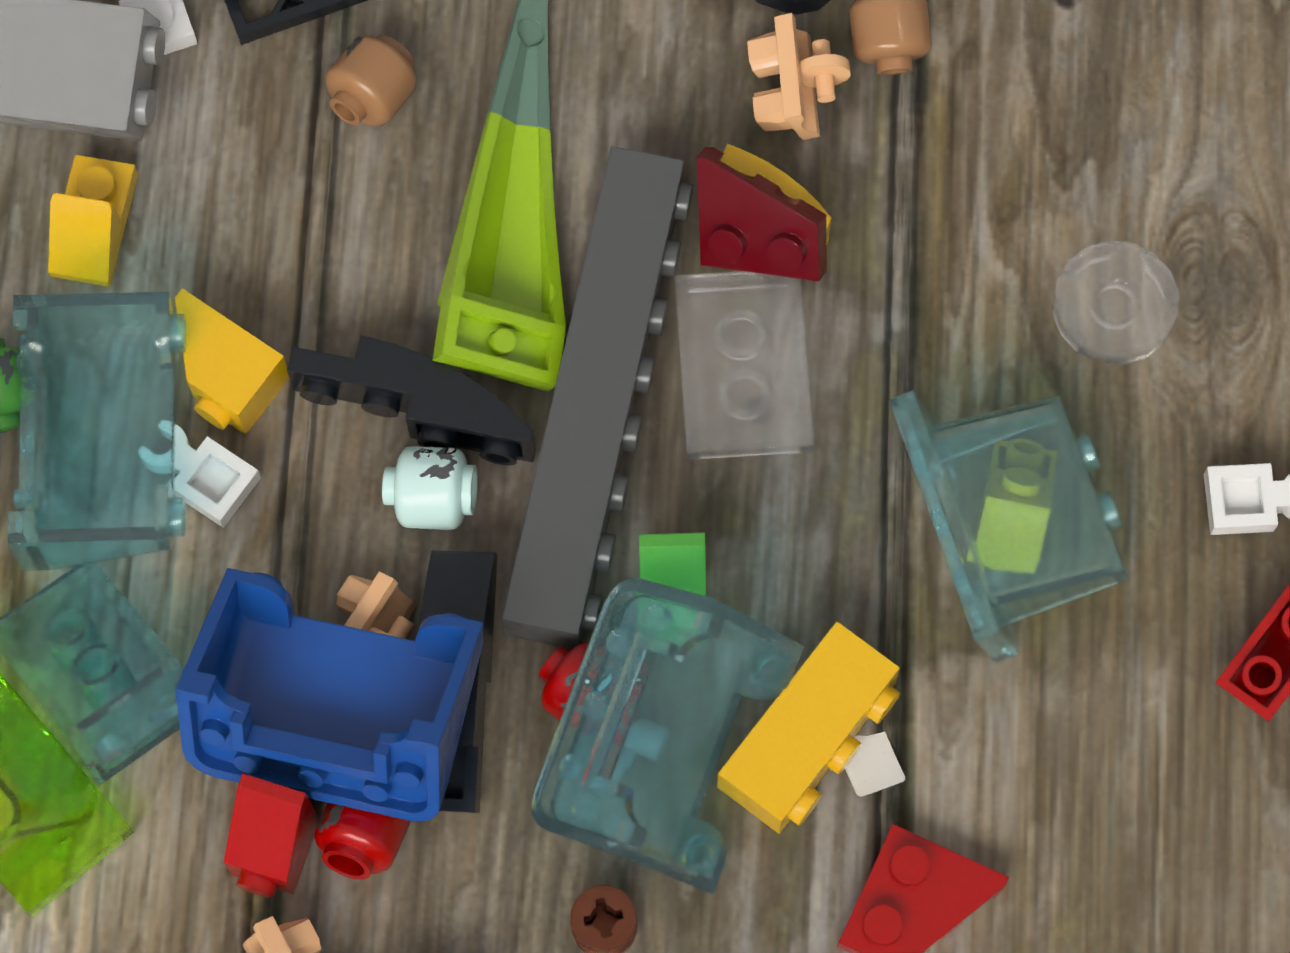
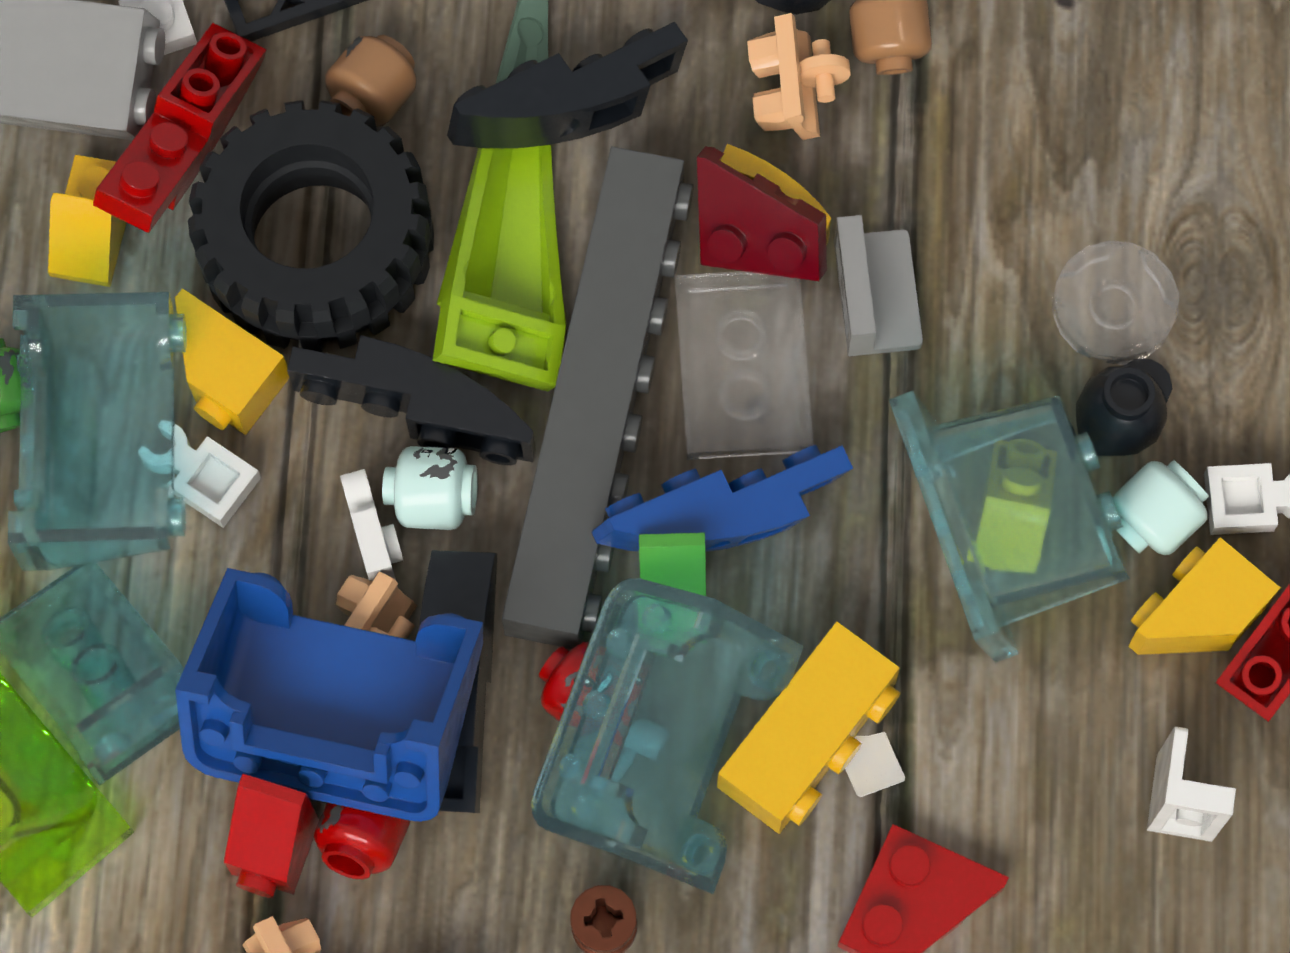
(182, 130): none -> red slope
(295, 153): none -> black tyre
(377, 543): none -> white plate
(556, 105): none -> black slope
(725, 511): none -> blue slope
(876, 289): none -> light grey panel
(1124, 407): none -> black piece
(1160, 507): none -> light aqua head
(1184, 805): none -> white panel
(1208, 608): none -> yellow slope

